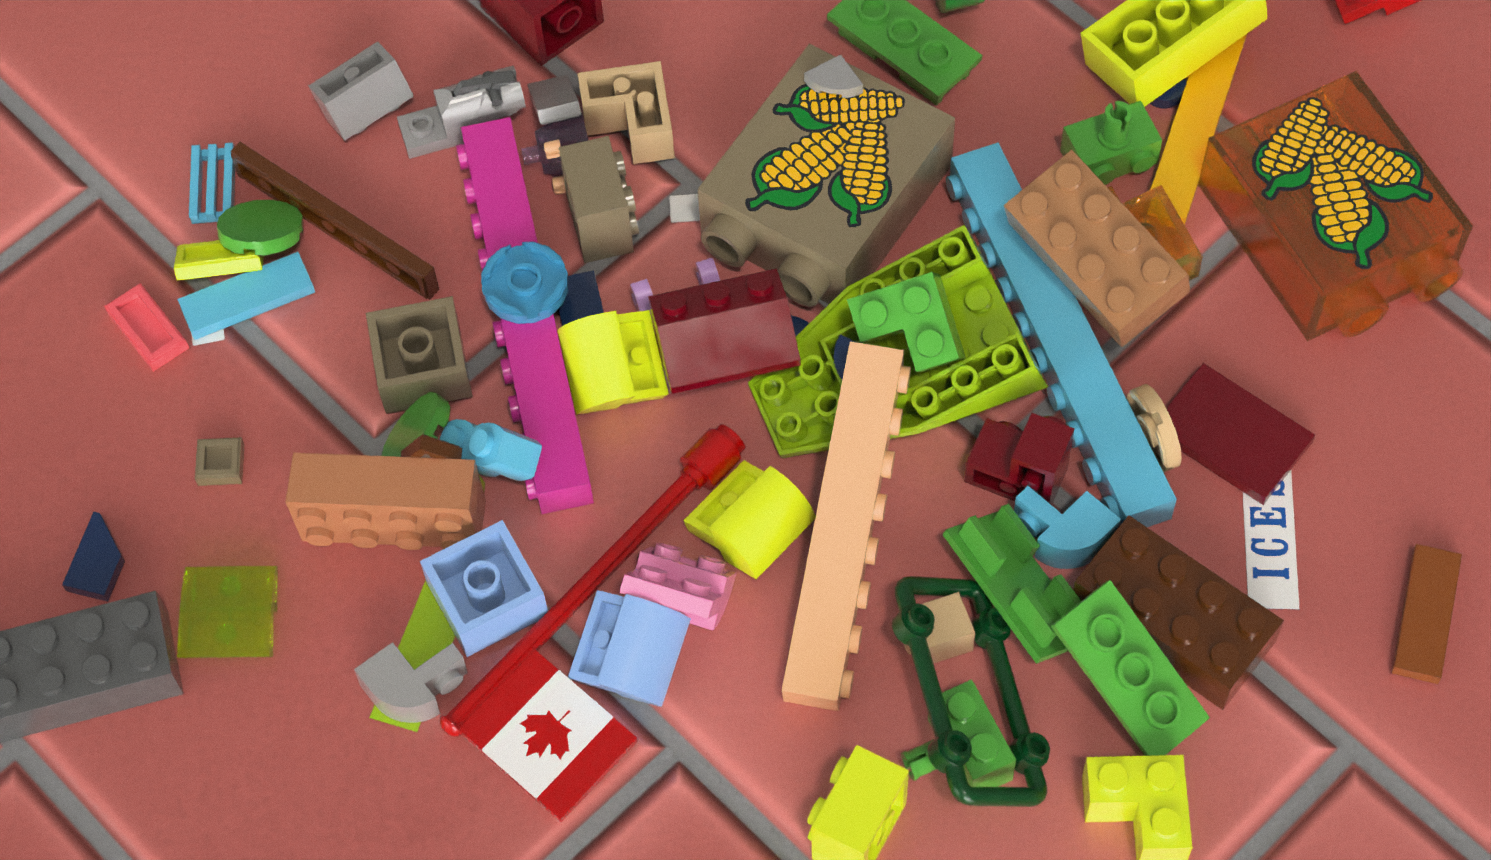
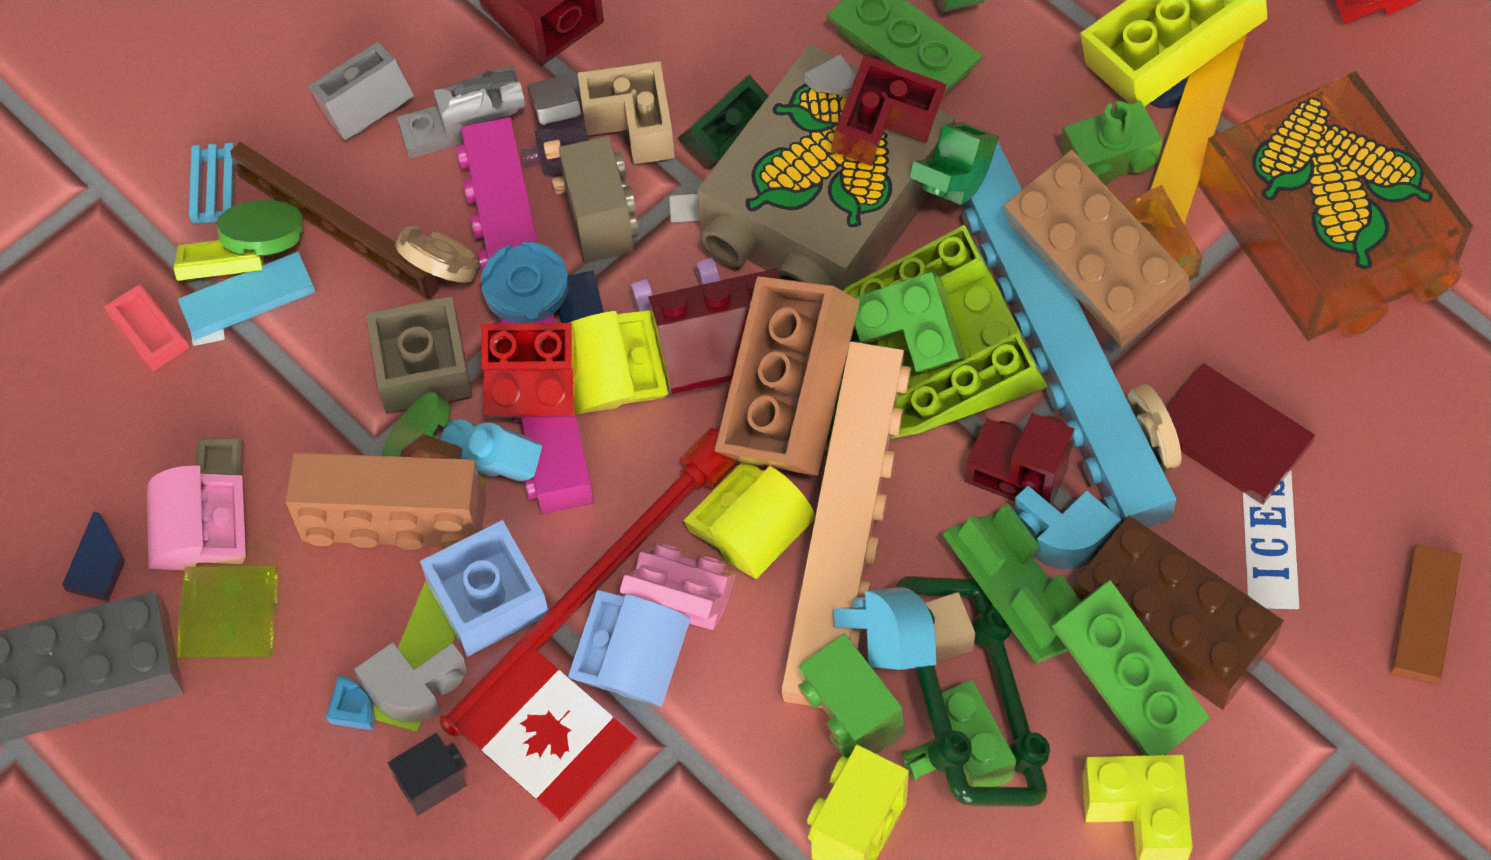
(194, 519): none -> bright pink brick
(350, 706): none -> dark azure tile
(428, 773): none -> black brick
(437, 254): none -> tan tile
(528, 369): none -> red brick
(723, 122): none -> dark green brick
(787, 375): none -> nougat brick
(853, 697): none -> bright green brick
(883, 100): none -> dark red brick
(896, 625): none -> medium azure brick
(958, 162): none -> green brick

